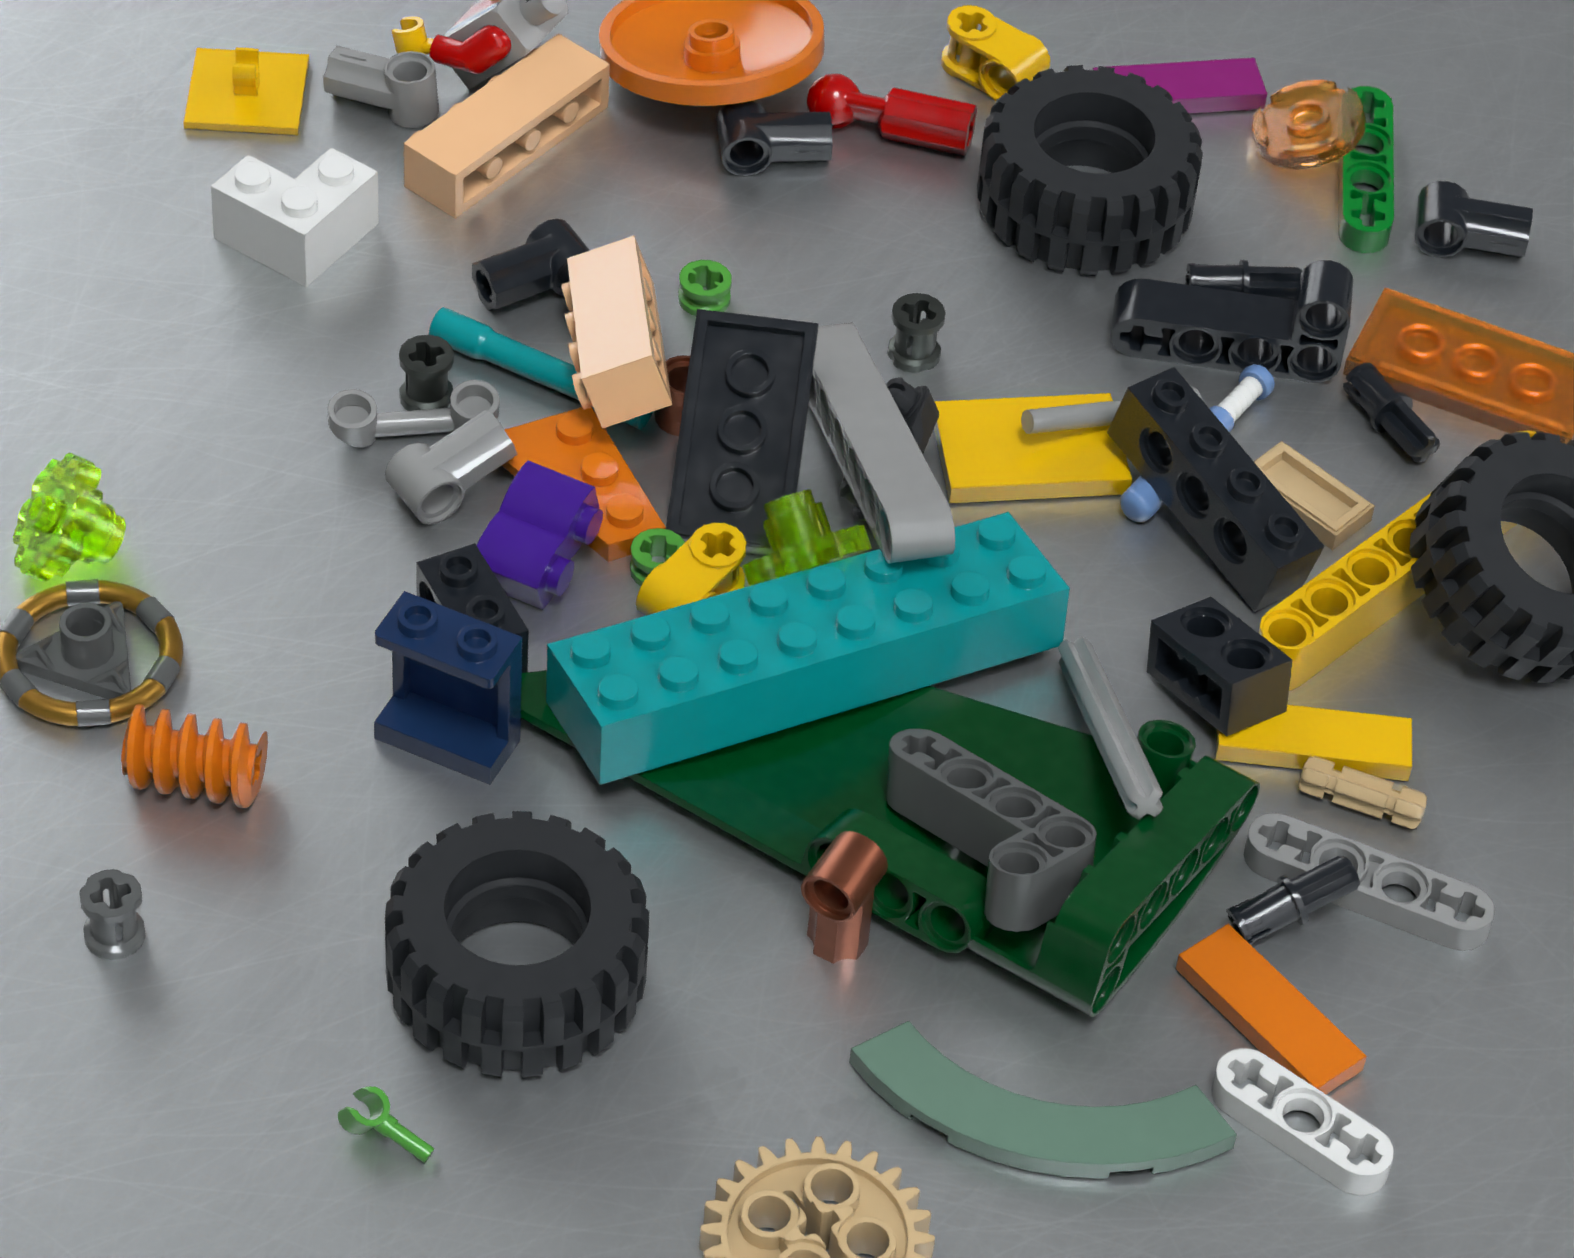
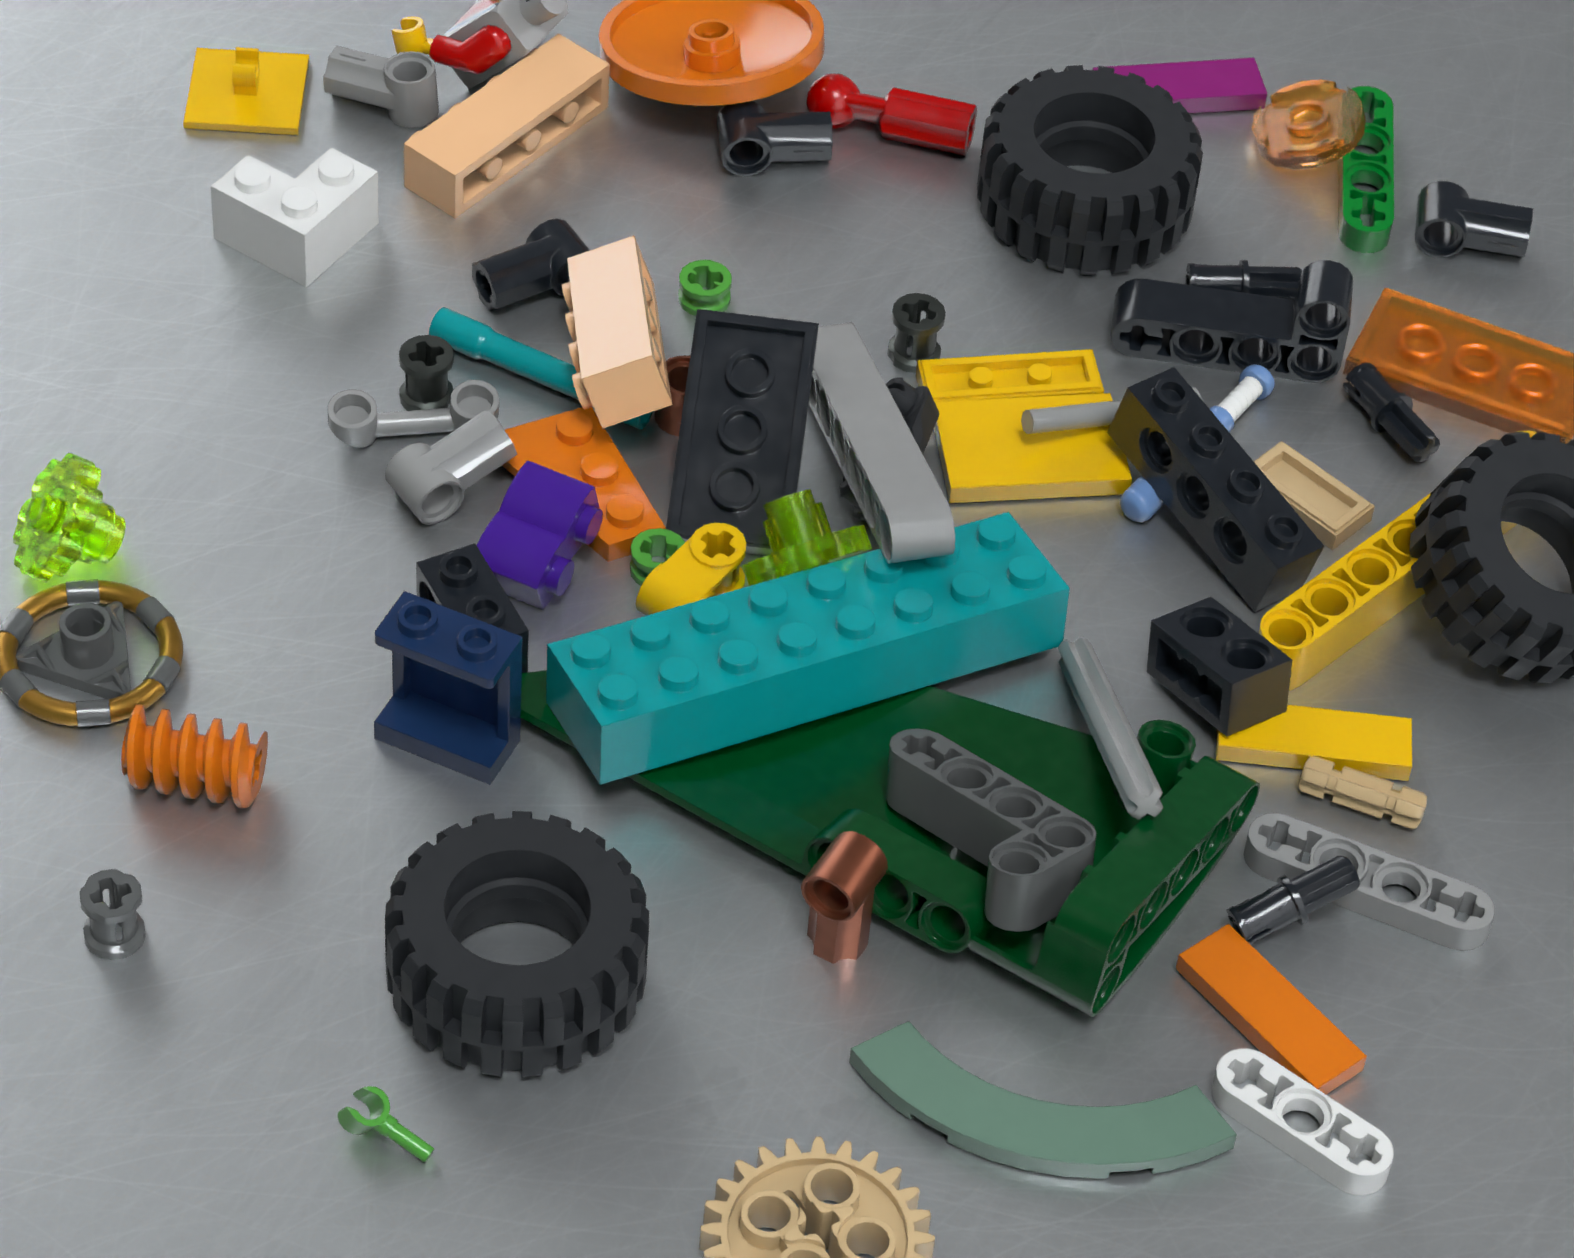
(994, 55): yellow piece -> none
(1011, 375): none -> yellow tile

